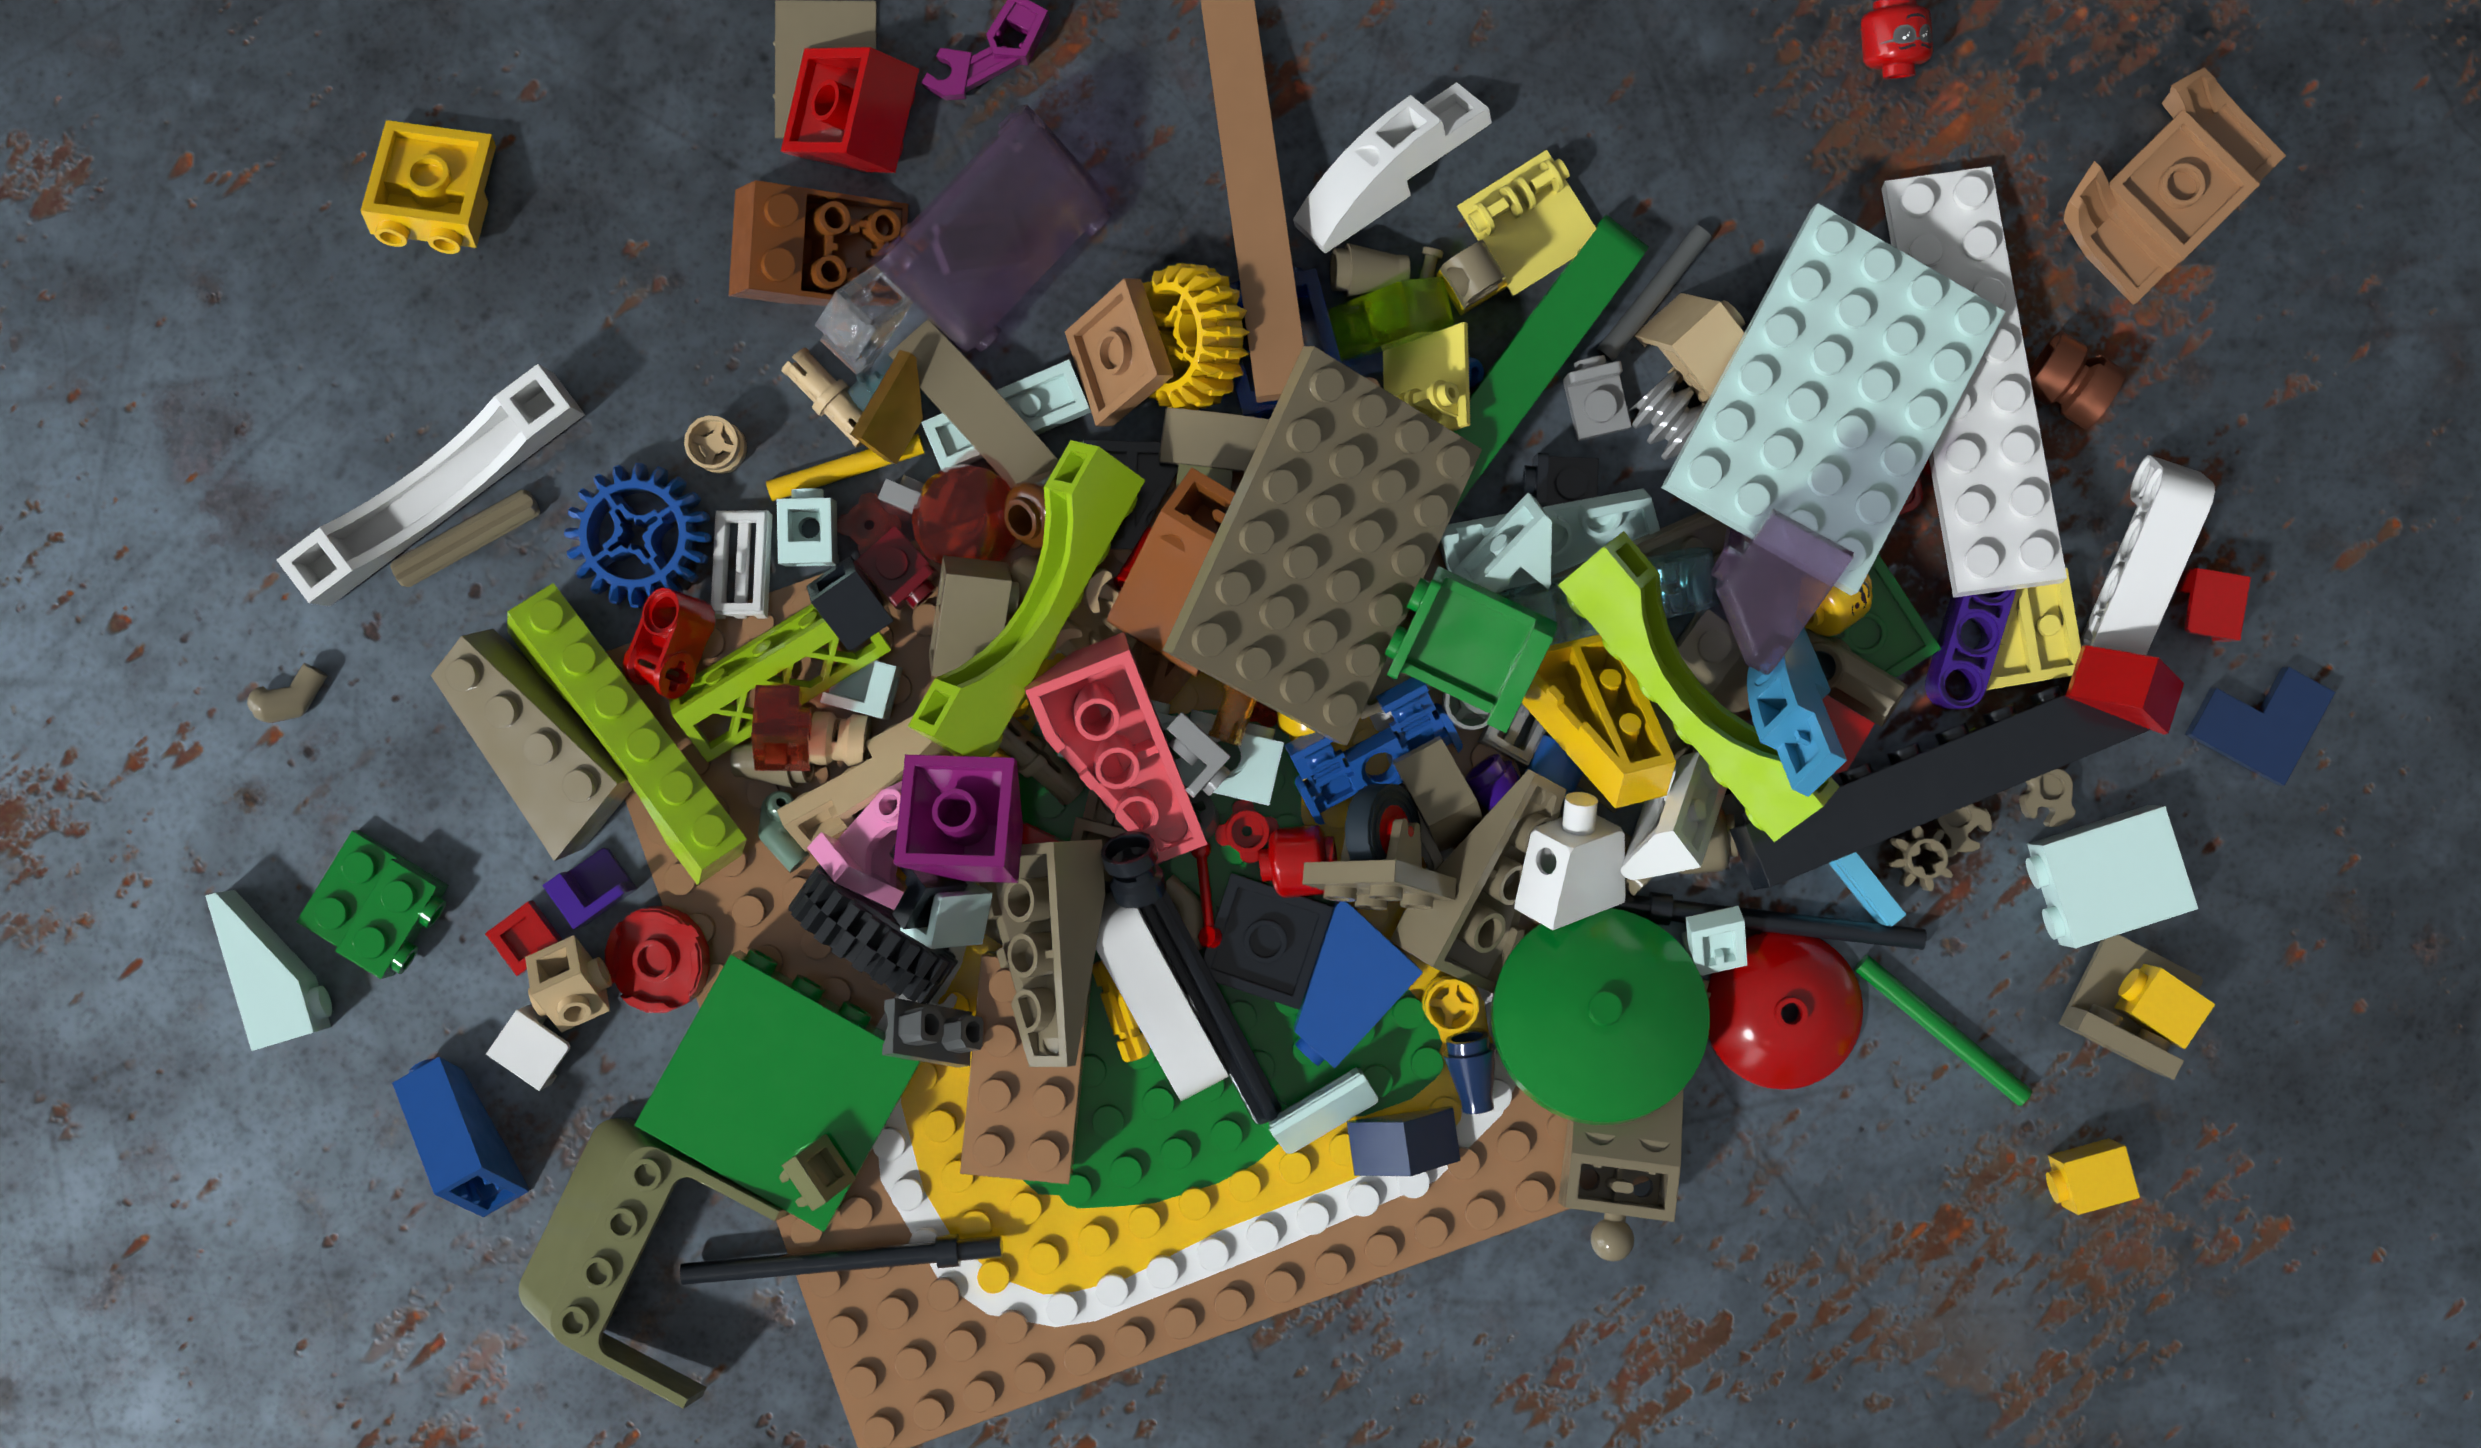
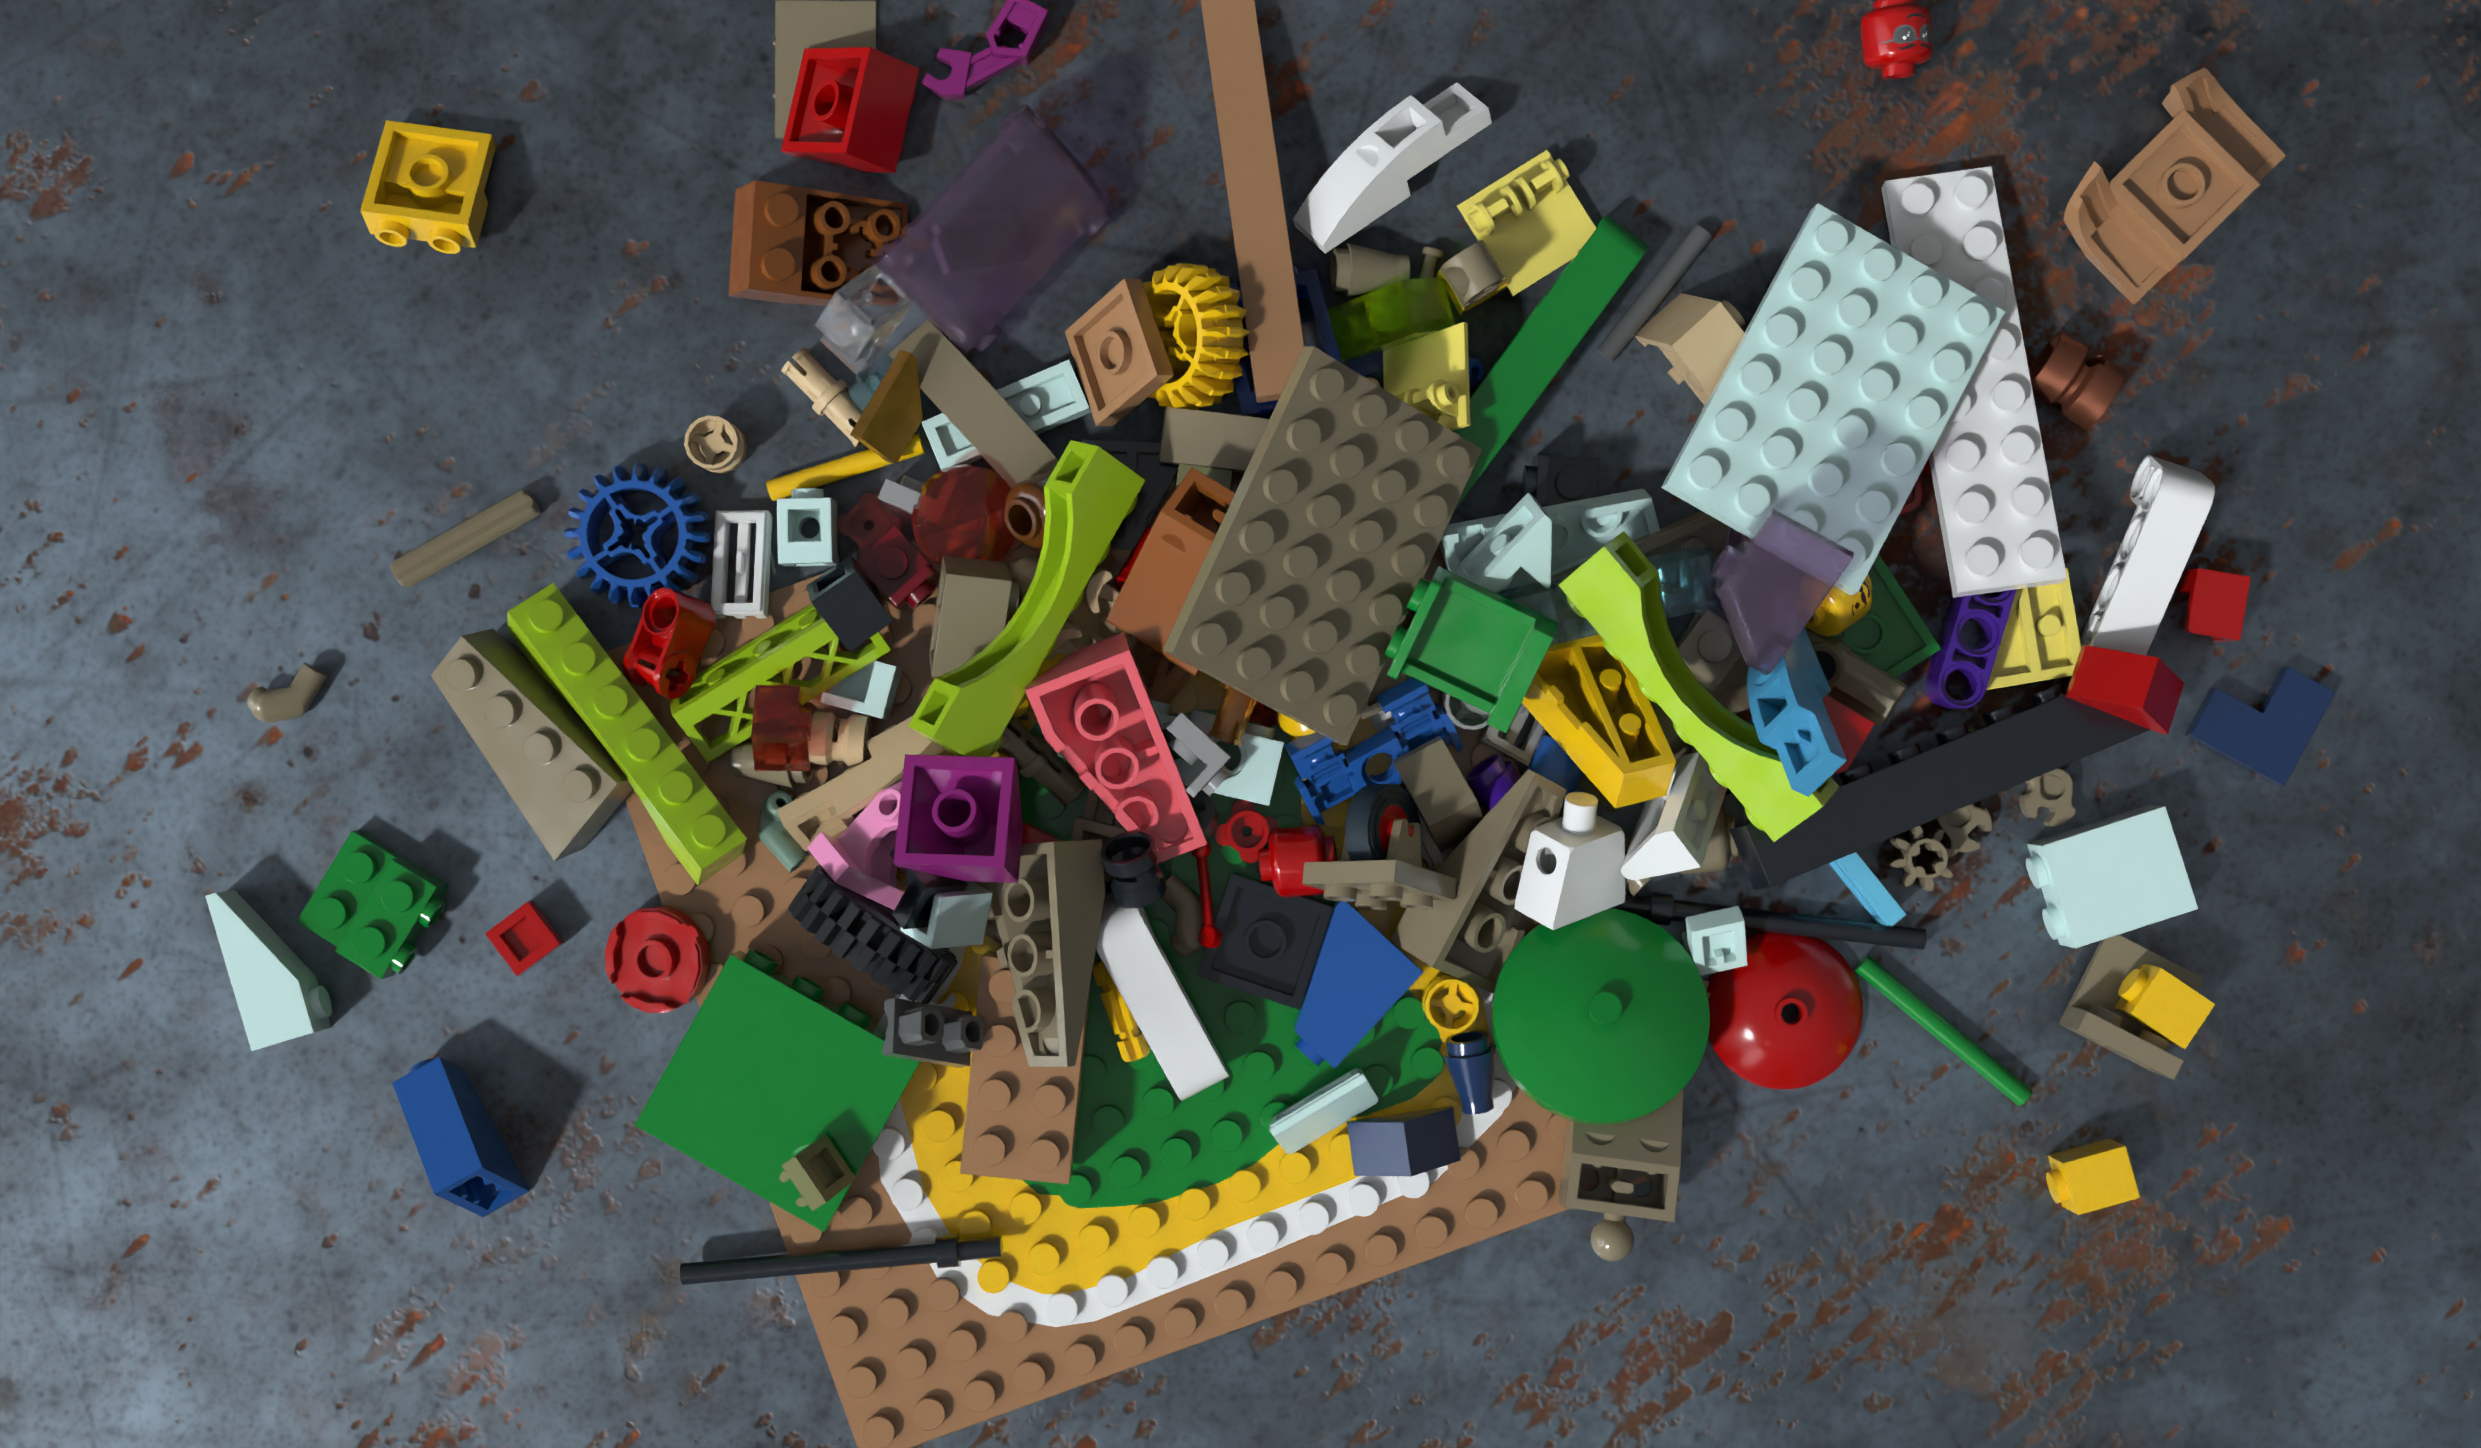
(489, 447): white arch -> none
(529, 1048): white panel -> none
(567, 984): tan brick -> none
(590, 888): dark purple panel -> none
(599, 1240): olive windscreen -> none
(1212, 1009): black axle -> none
(1596, 398): light grey bracket -> none
(1668, 415): light grey piece -> none

